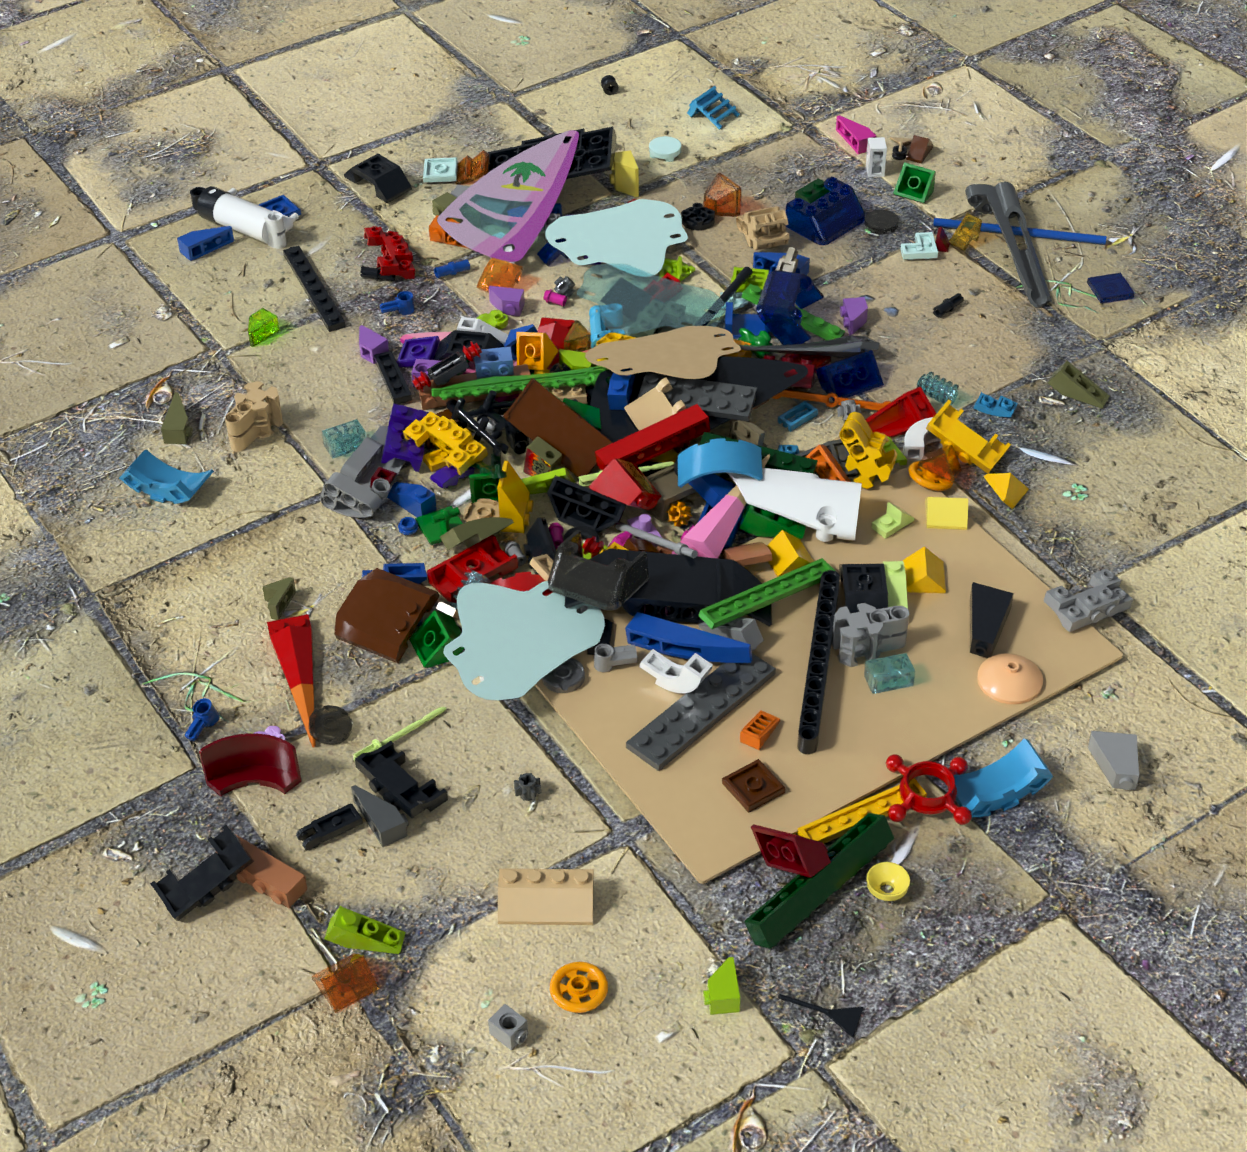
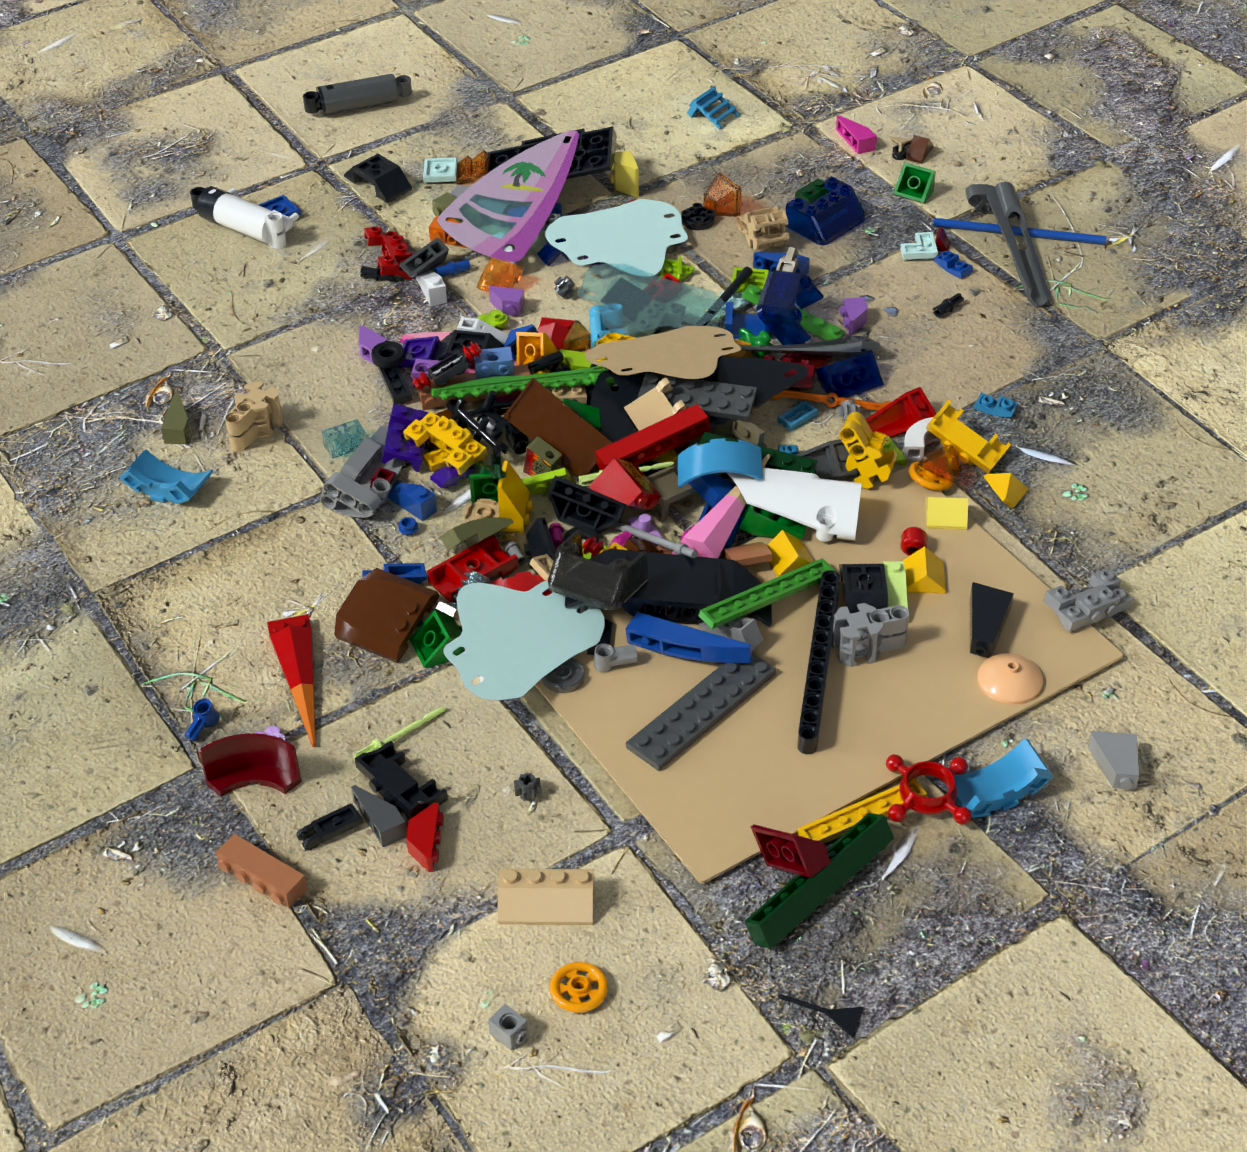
(204, 241): blue slope -> none
(206, 879): black bracket -> none
(261, 326): clear neon green slope -> none
(279, 596): olive slope -> none
(314, 288): black plate -> none
(330, 725): clear smoke tile -> none
(345, 981): clear orange slope -> none
(357, 94): none -> dark grey piece
(363, 933): lime slope -> none
(388, 347): none -> black tyre
(403, 303): blue axle -> none
(424, 835): none -> red slope
(426, 258): none -> dark grey slope
(432, 287): none -> white slope
(438, 523): green plate -> none
(545, 362): none -> black axle
(556, 298): dark pink pin -> none
(609, 80): black wheel -> none
(620, 390): blue slope -> none
(665, 148): light aqua tile -> none
(674, 676): white arch -> none
(679, 514): light orange gear -> none
(723, 990): lime slope -> none
(753, 785): reddish brown tile -> none
(754, 740): orange slope -> none
(827, 465): orange slope -> none
(876, 157): white brick -> none
(881, 221): clear smoke tile -> none
(888, 874): light yellow piece -> none
(889, 673): clear light blue brick -> none
(892, 521): yellowish green slope -> none
(913, 540): none -> red head
(938, 388): clear light blue piece -> none
(951, 264): none -> blue slope
(967, 230): clear yellow slope -> none
(1076, 385): olive slope -> none
(1110, 288): clear blue tile -> none

